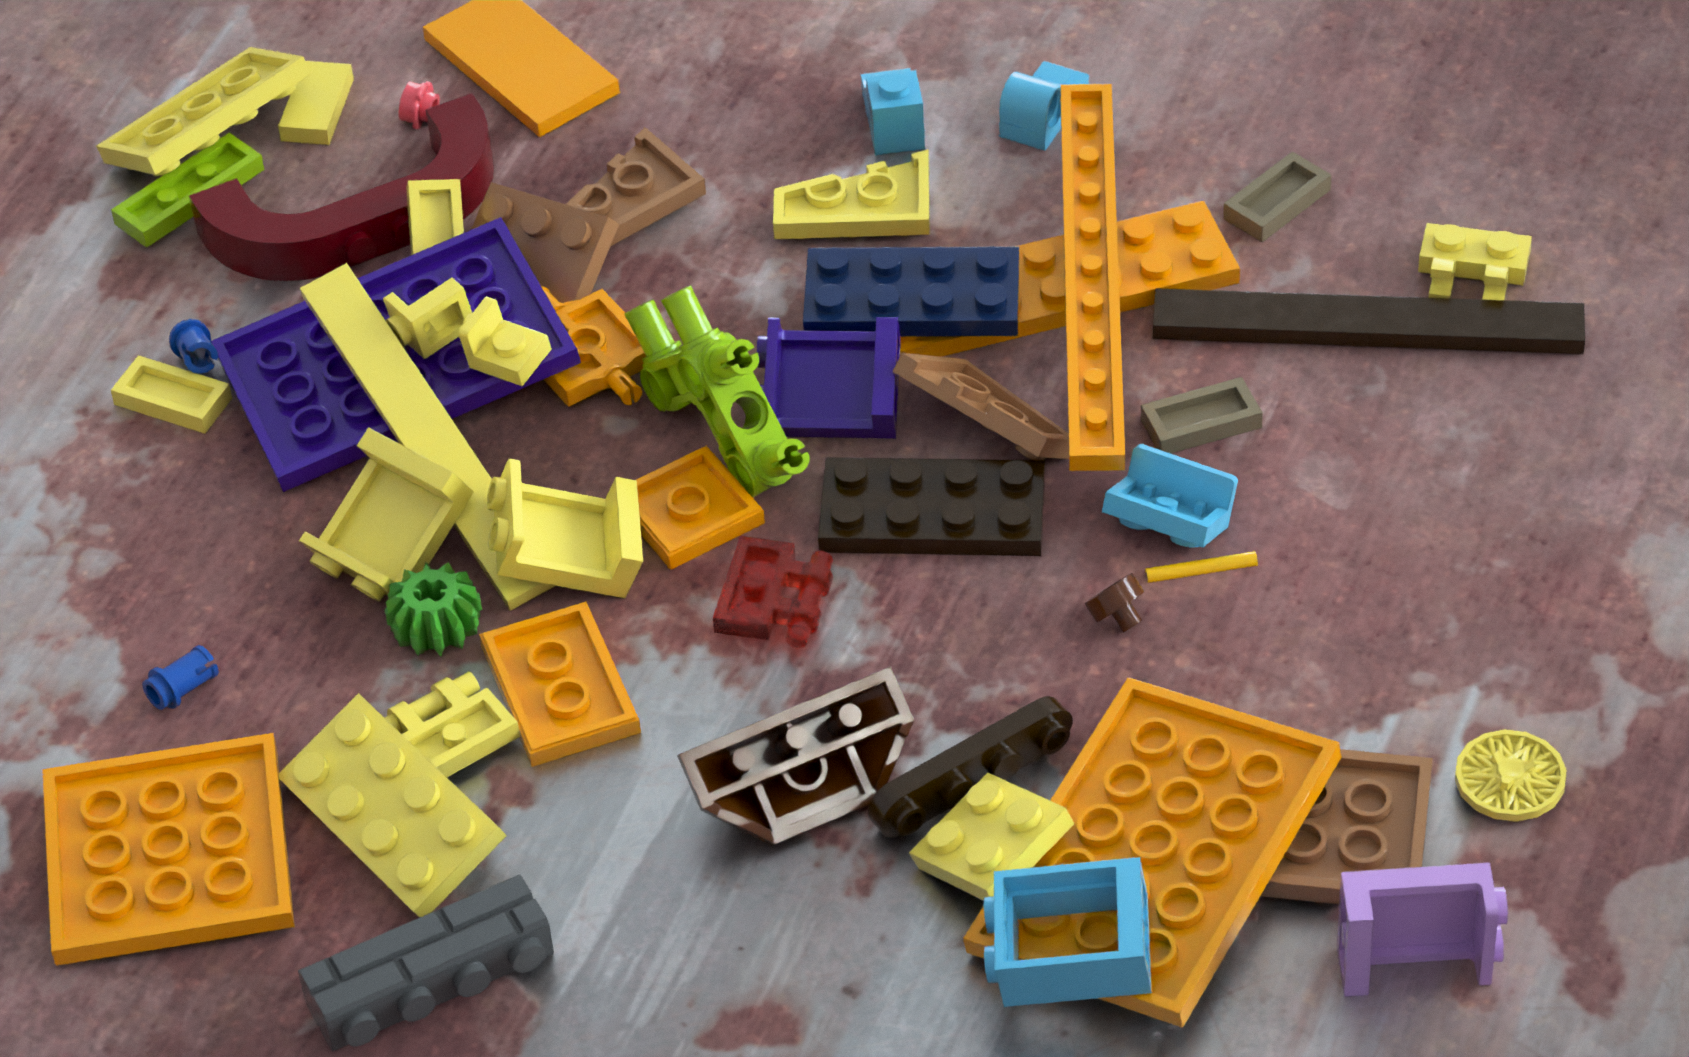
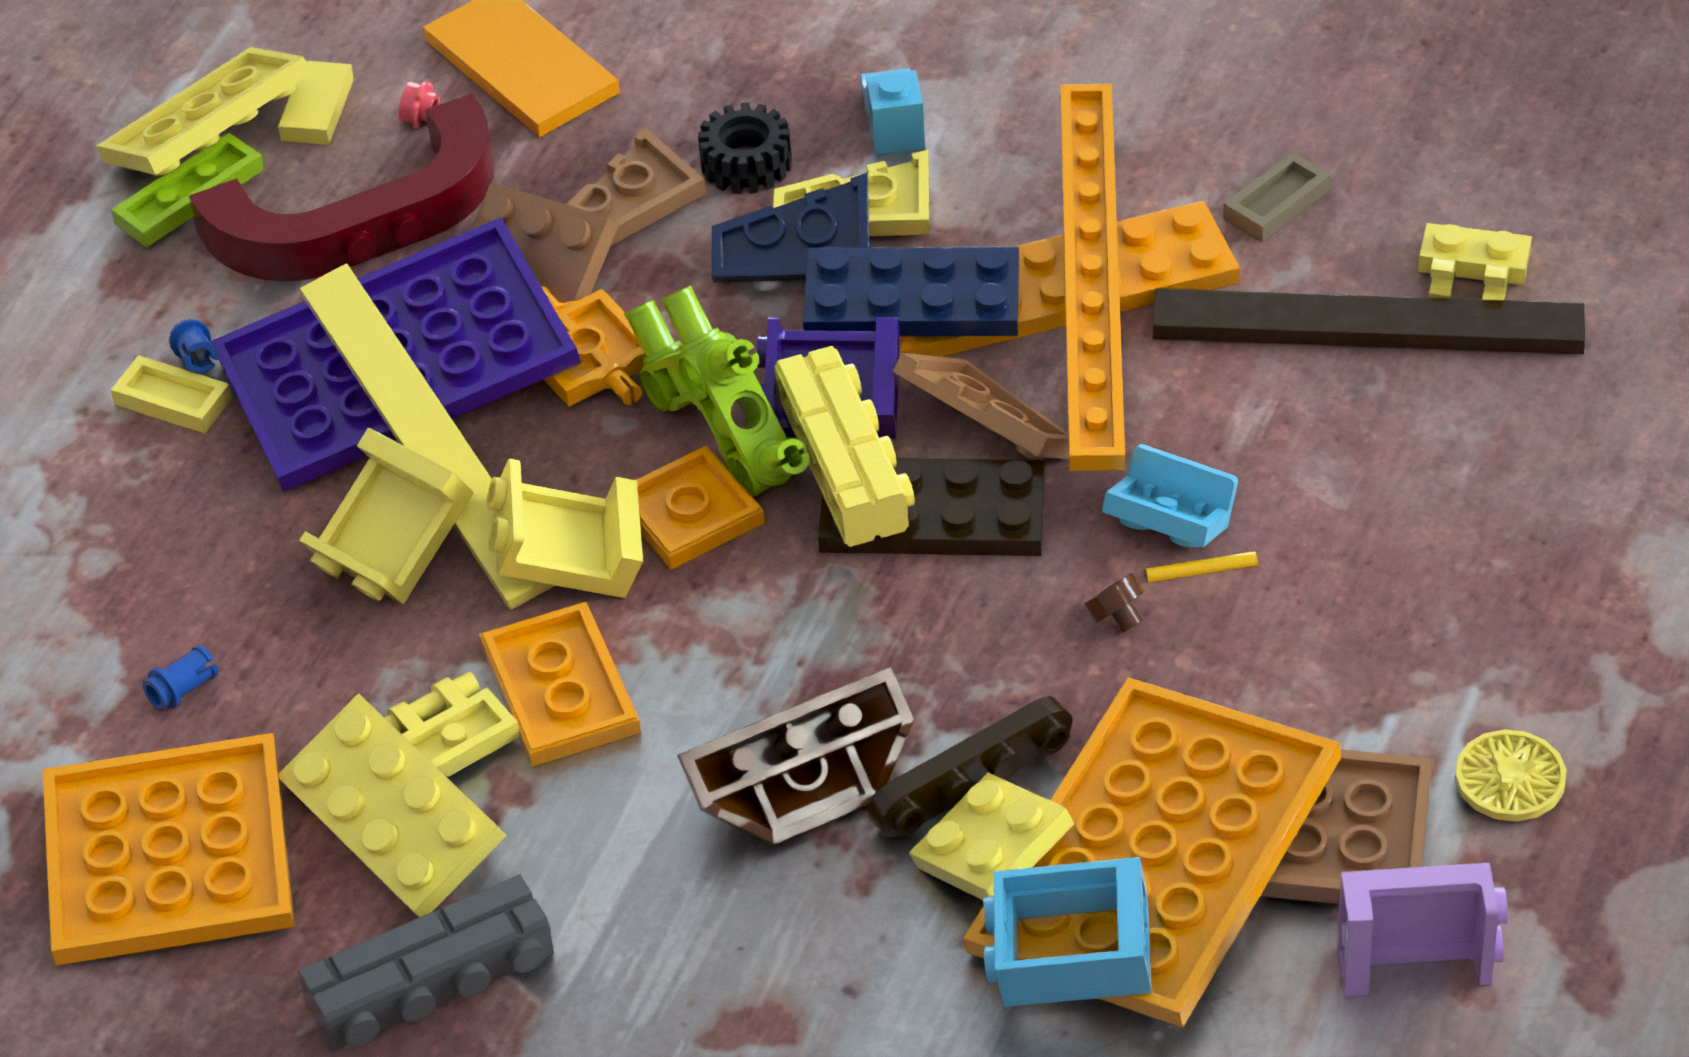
(430, 320): light yellow bracket -> none
(433, 212): light yellow tile -> none
(433, 609): bright green gear -> none
(500, 345): light yellow bracket -> none
(742, 129): none -> black tyre
(756, 587): clear red plate -> none
(776, 240): none -> dark blue wing
(843, 445): none -> light yellow brick
(1032, 104): medium azure plate -> none
(1201, 416): dark tan tile -> none

